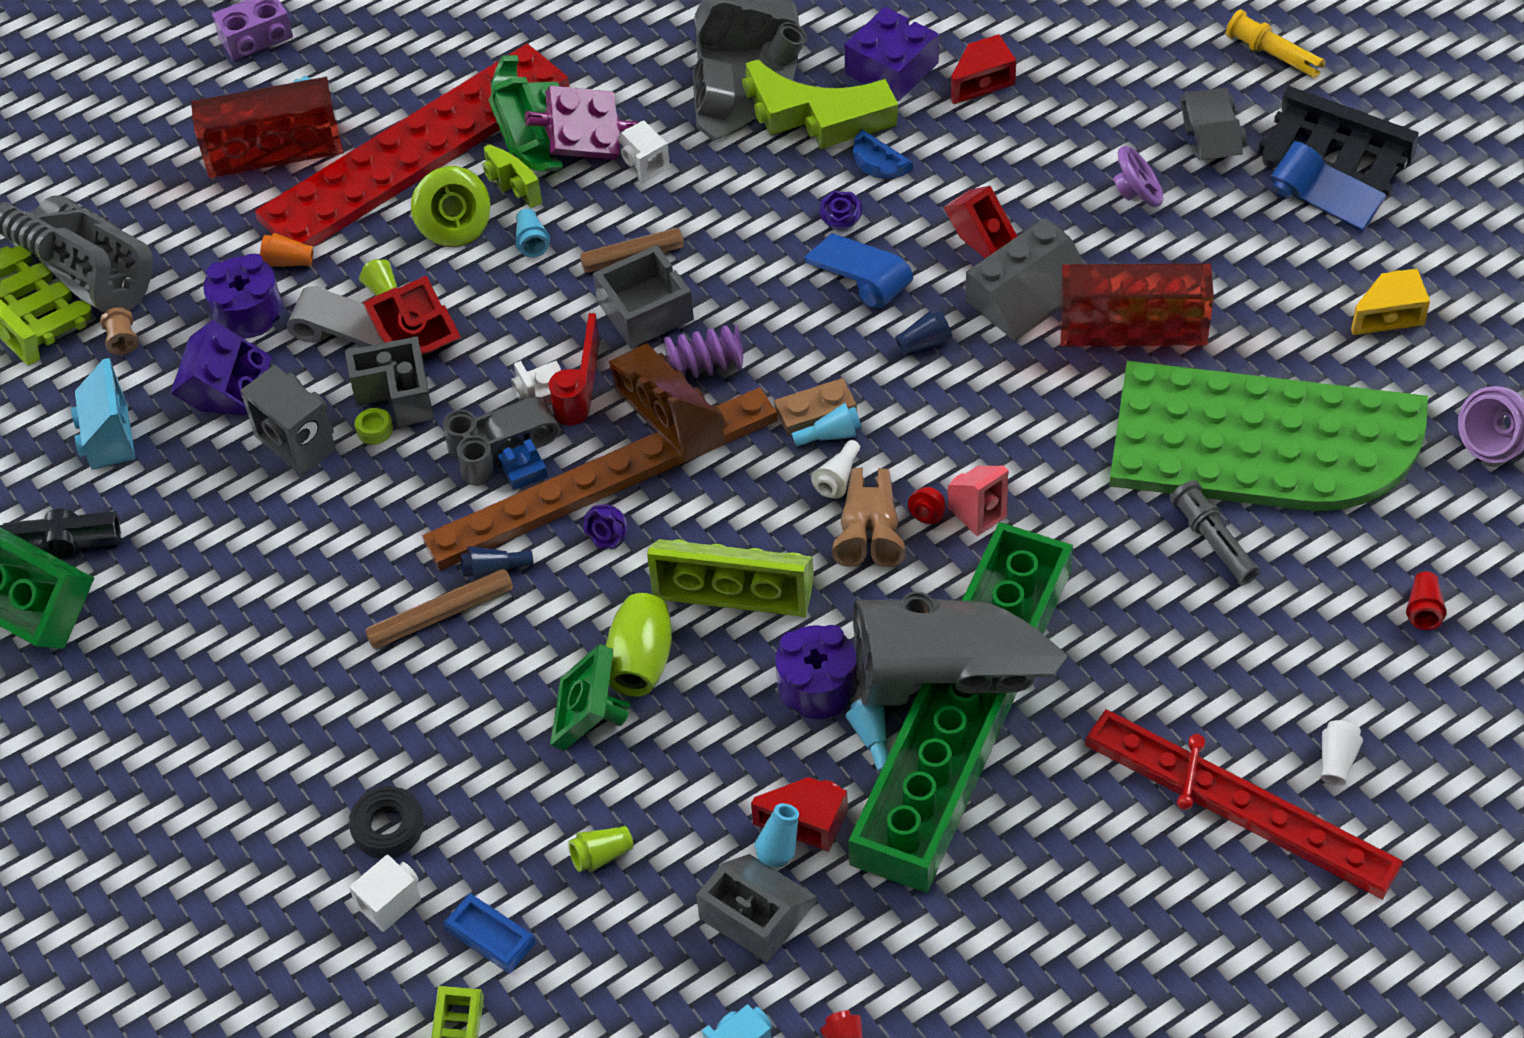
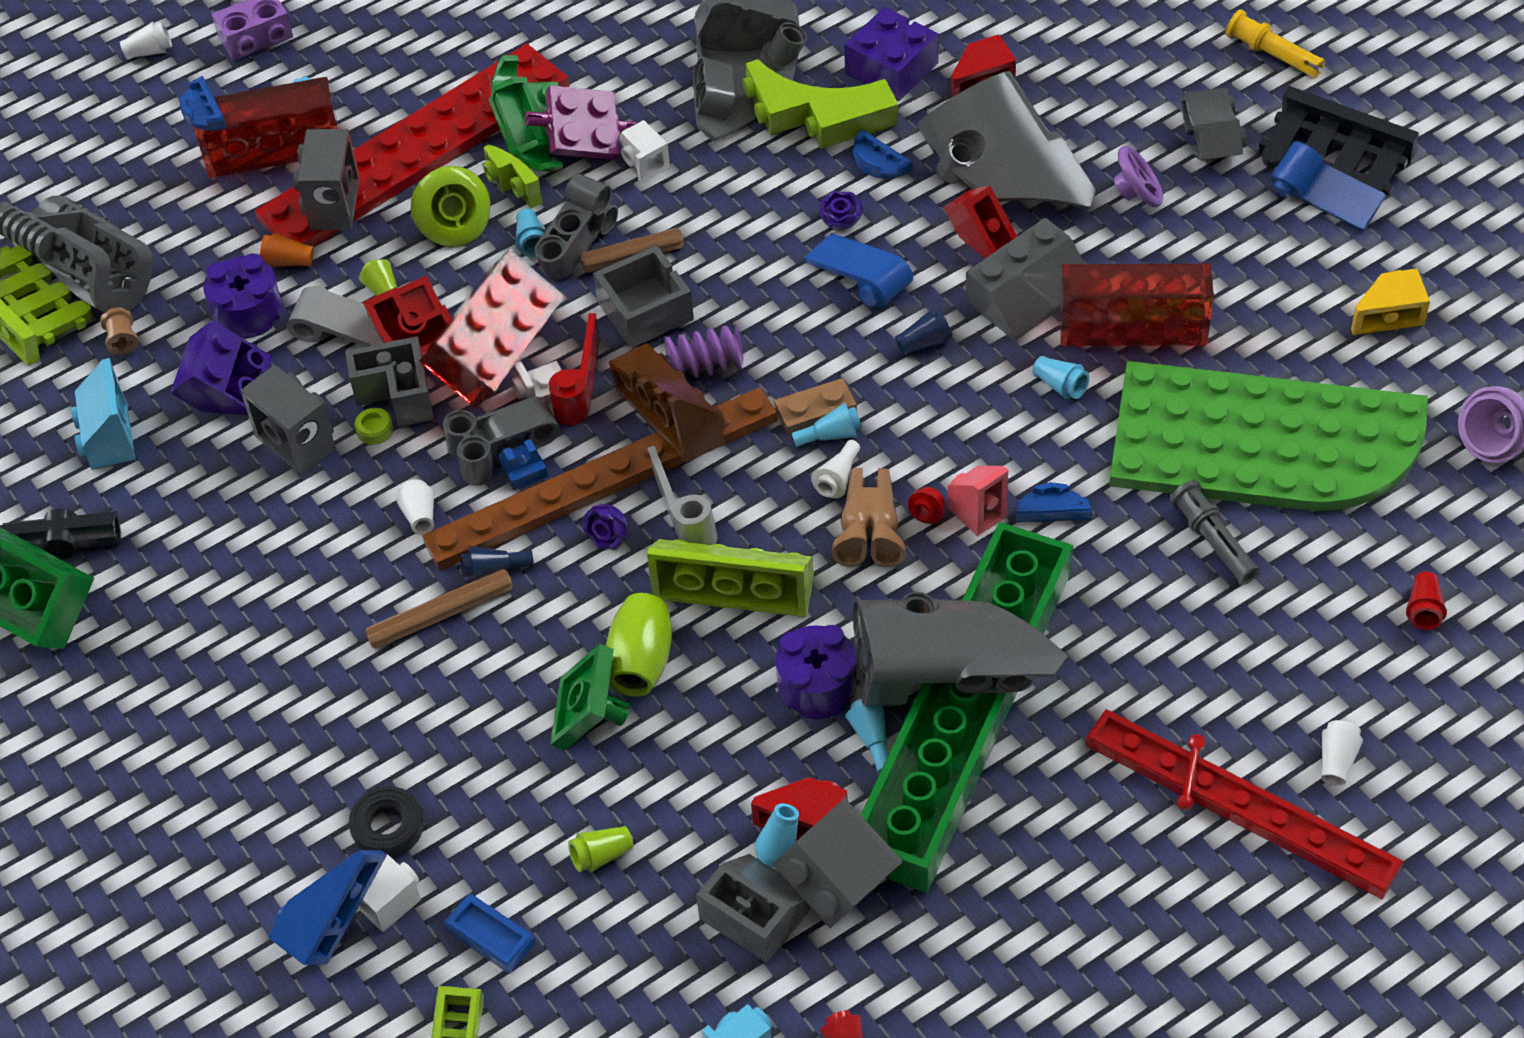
(147, 41): none -> white cone
(200, 107): none -> blue tile
(319, 914): none -> blue slope
(327, 179): none -> dark grey brick
(417, 504): none -> white cone
(491, 329): none -> clear red brick
(586, 212): none -> dark grey piece
(689, 514): none -> light grey door
(837, 862): none -> dark grey slope
(1000, 141): none -> dark grey panel
(1052, 503): none -> blue tile
(1064, 377): none -> medium azure cone

